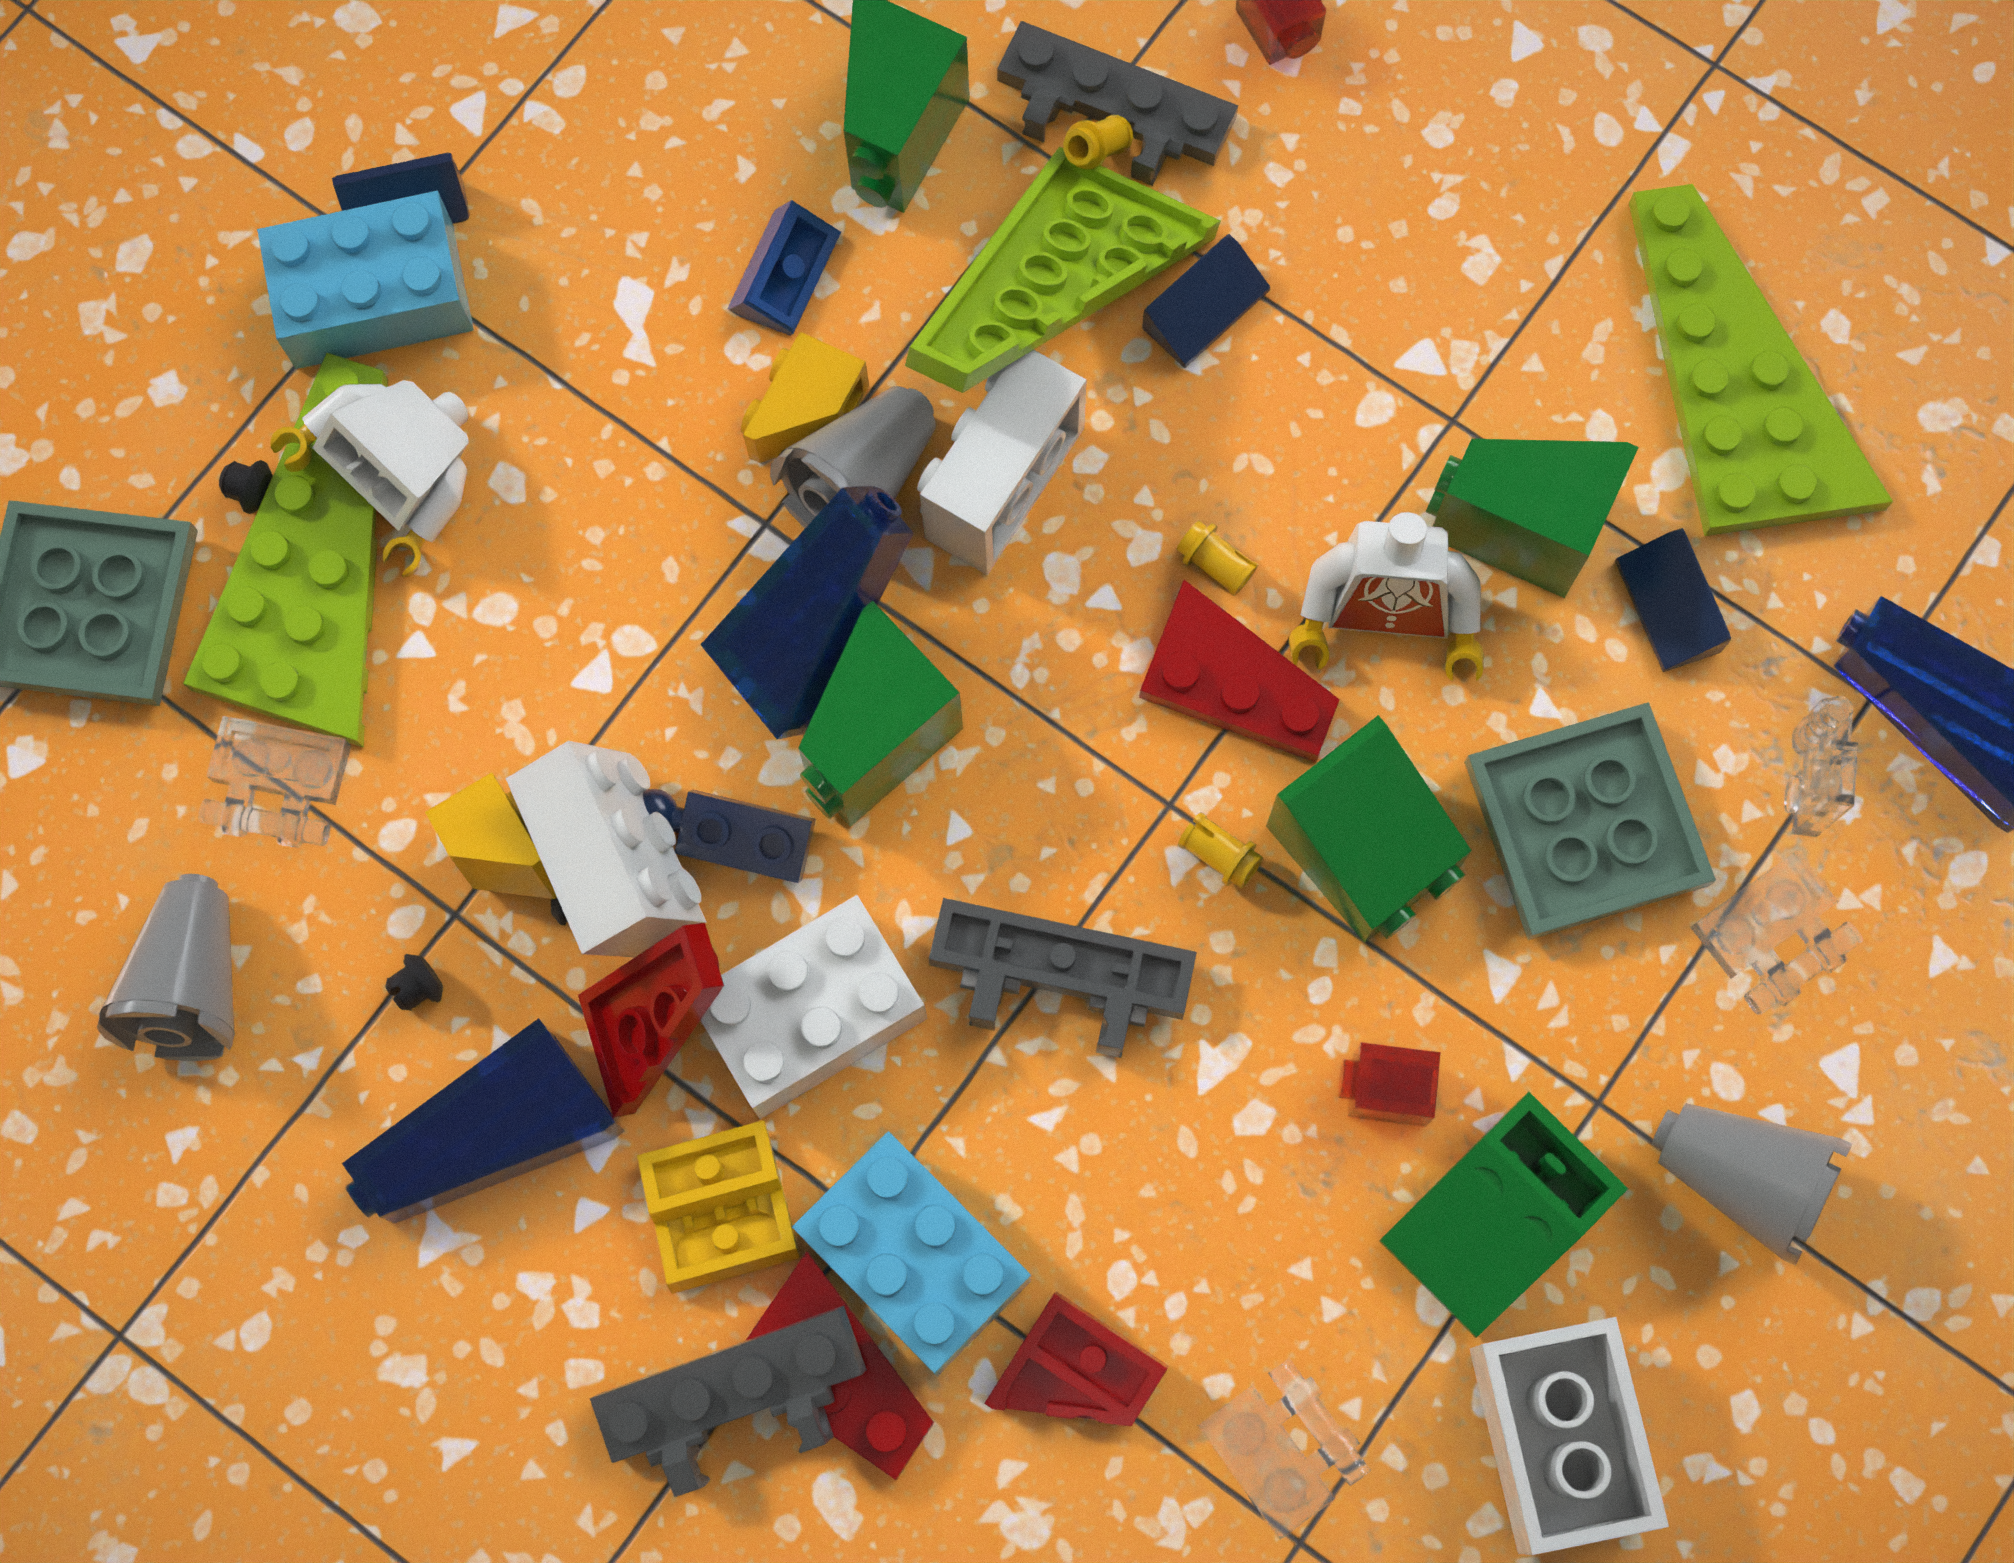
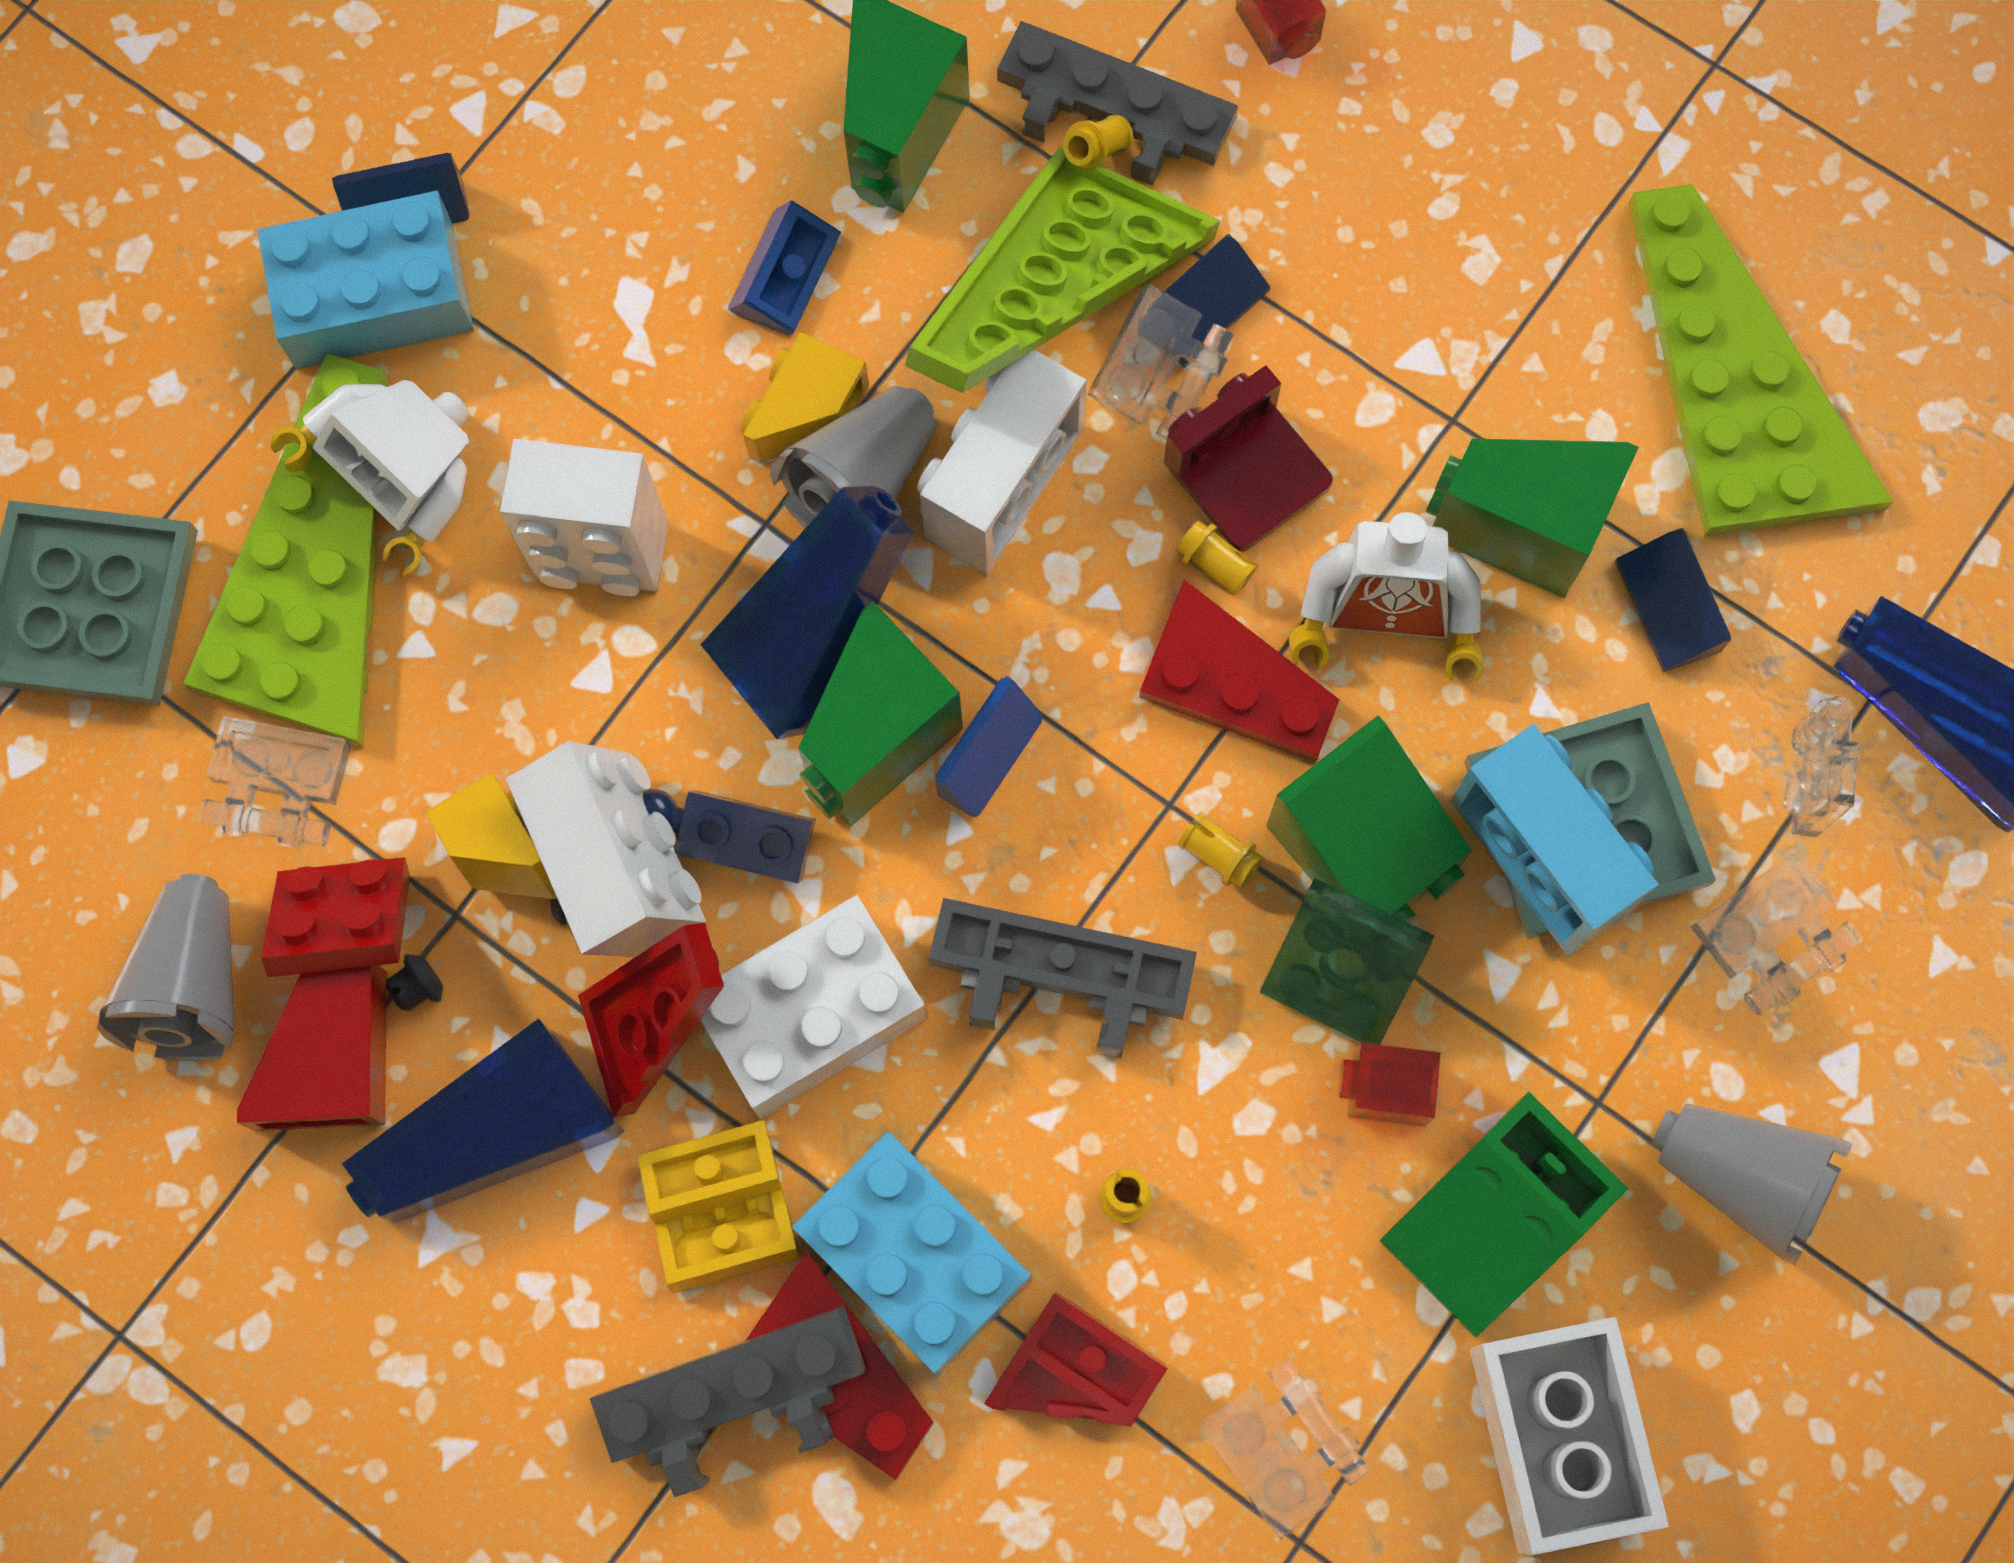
(246, 483): black piece -> none
(323, 1056): none -> red slope
(336, 917): none -> red plate
(585, 516): none -> white brick
(988, 748): none -> blue slope
(1120, 1211): none -> yellow pin
(1146, 354): none -> clear plate
(1245, 460): none -> dark red bracket
(1346, 963): none -> clear green plate
(1553, 838): none -> medium azure brick

